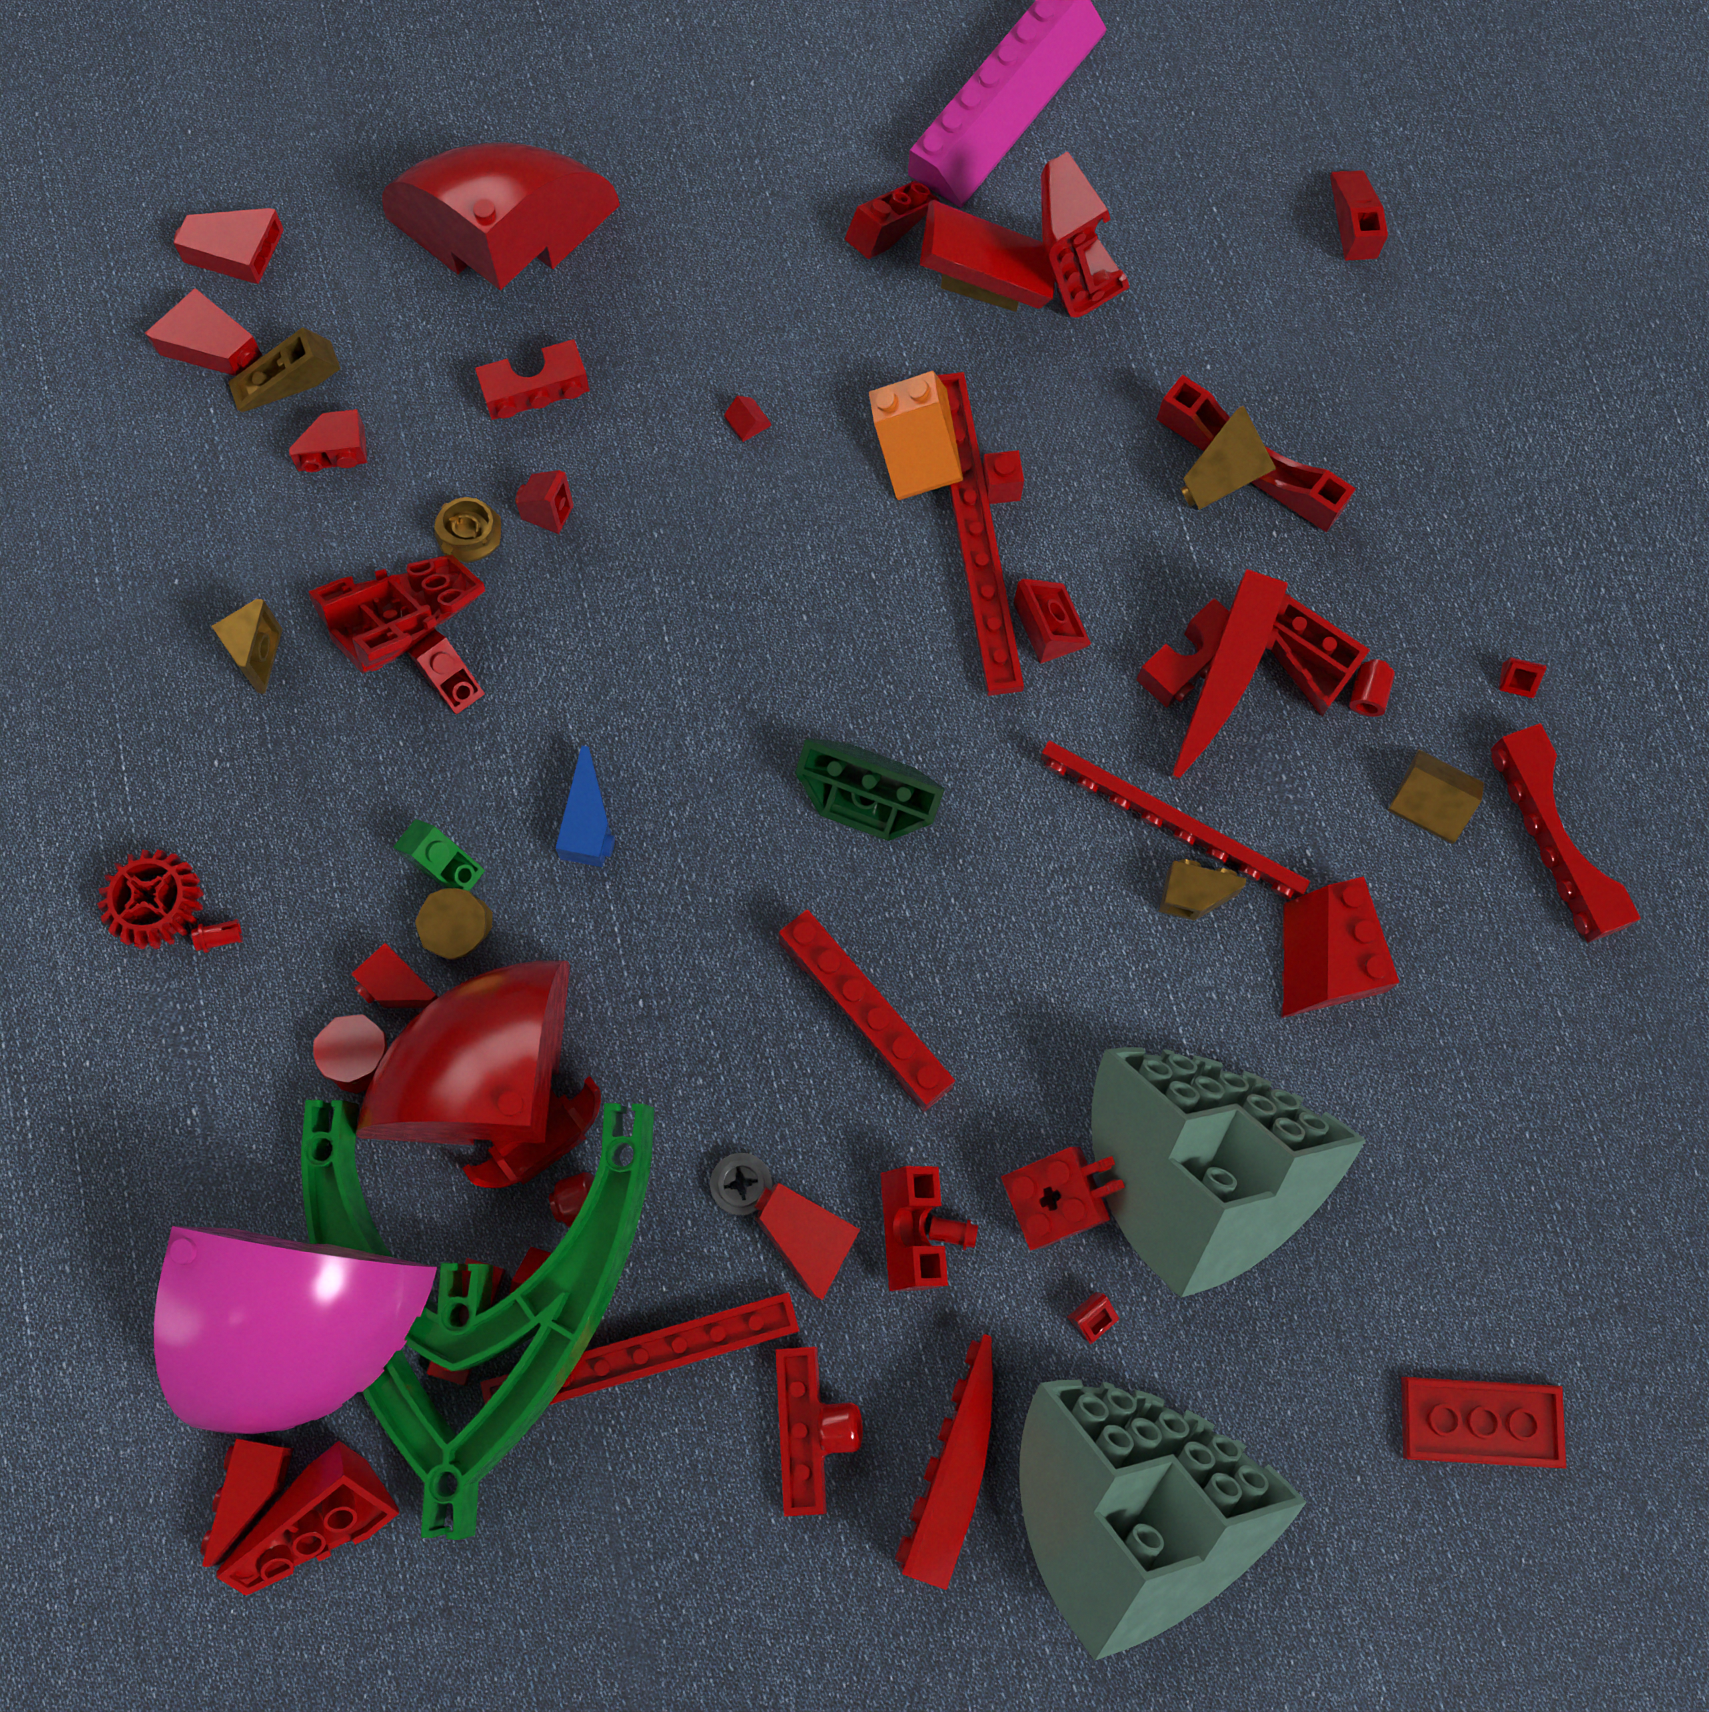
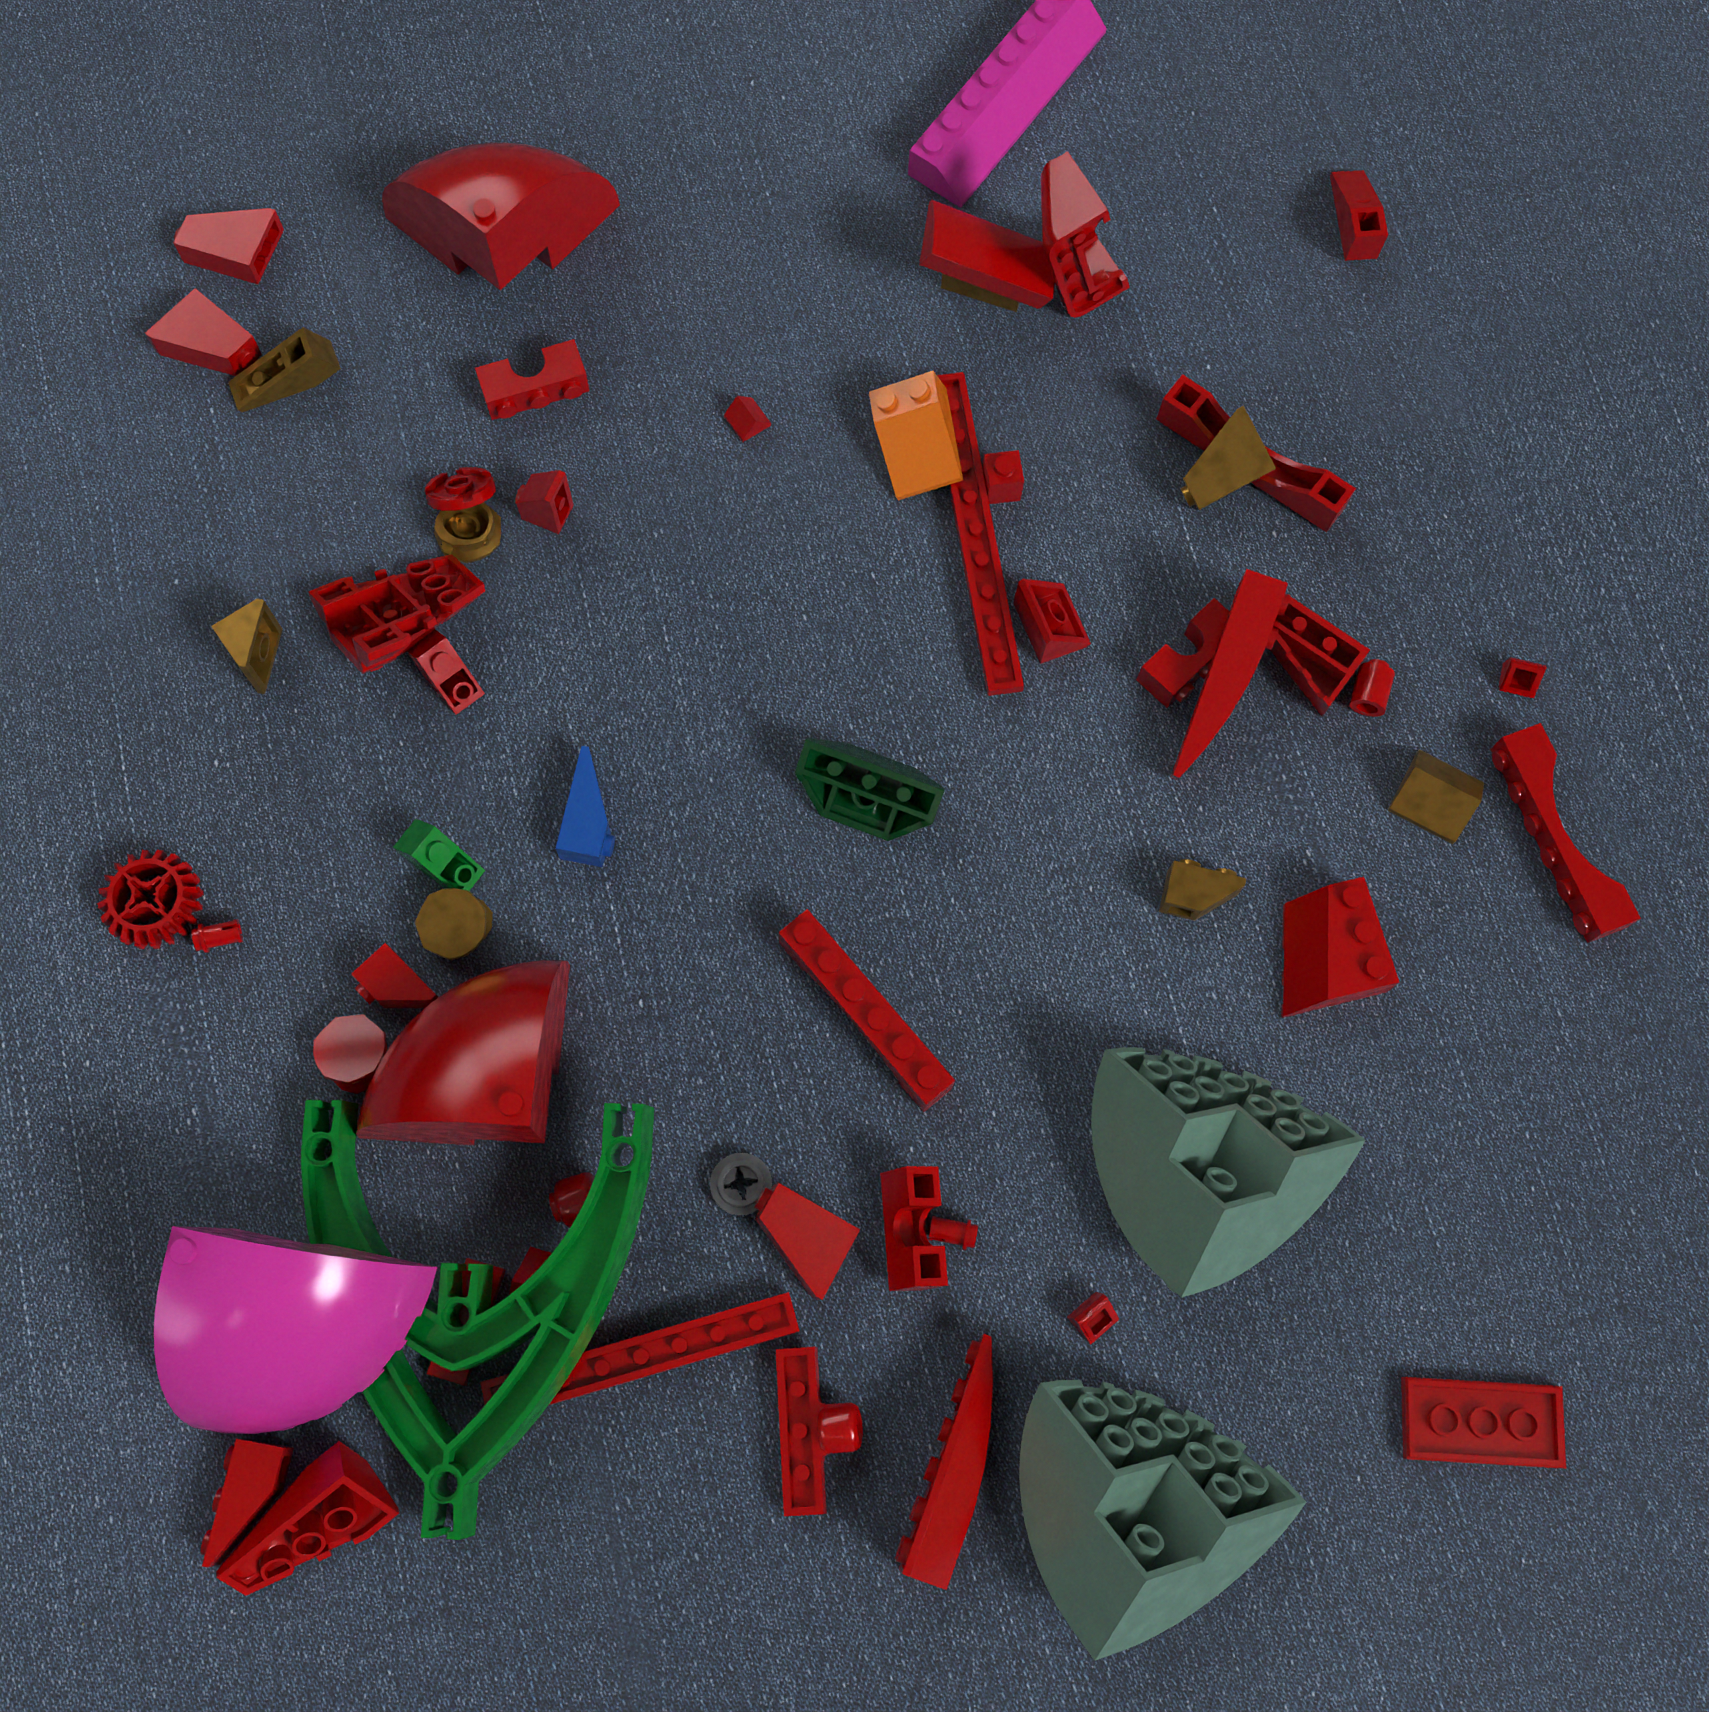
(331, 441): red slope -> none
(460, 491): none -> red tile
(522, 1161): red plate -> none
(888, 218): red slope -> none
(1080, 1201): red hinge -> none
(1185, 828): red plate -> none

